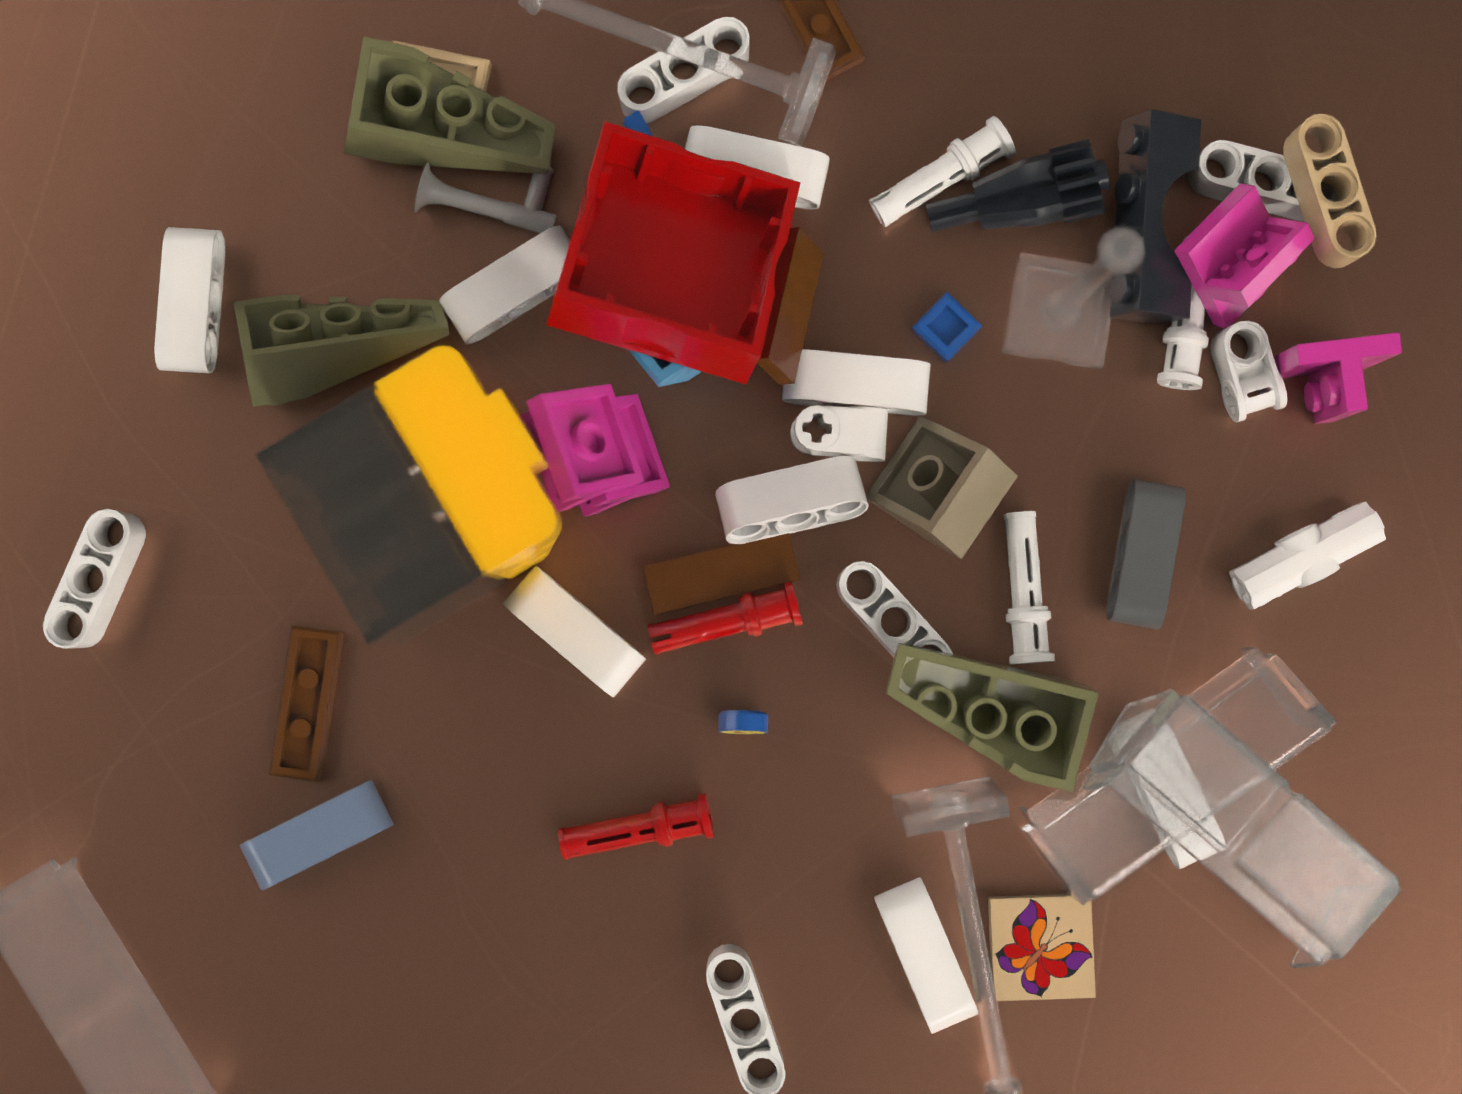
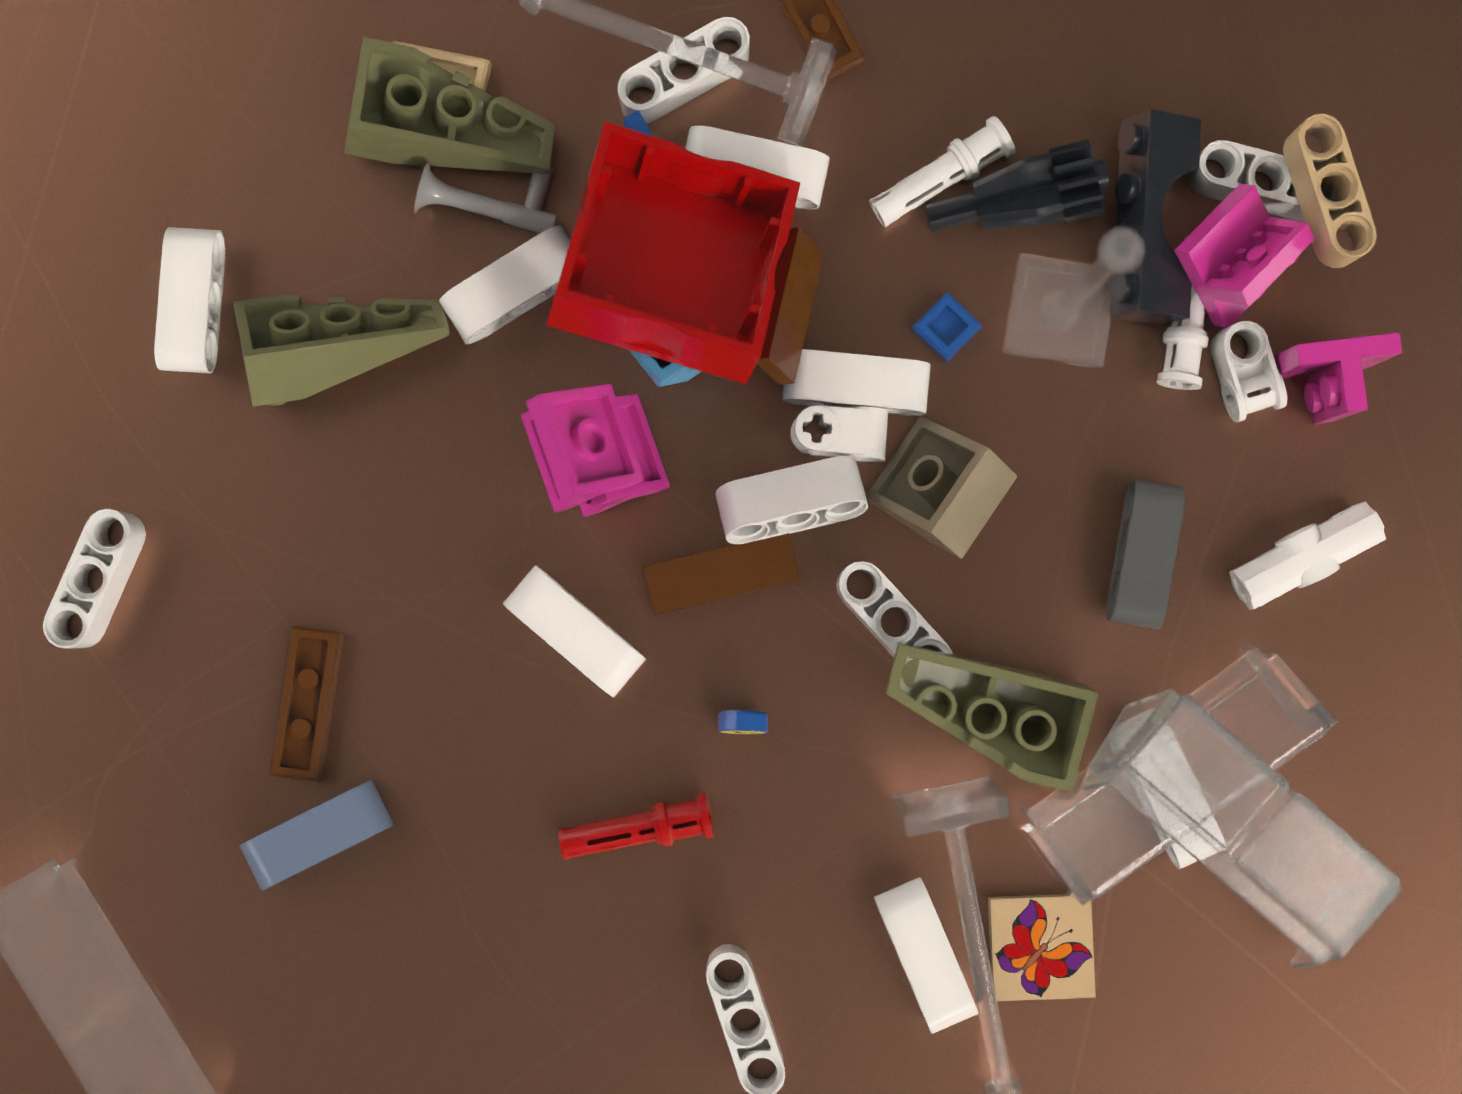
(417, 495): piece -> none
(749, 615): red pin -> none
(1027, 614): white pin -> none

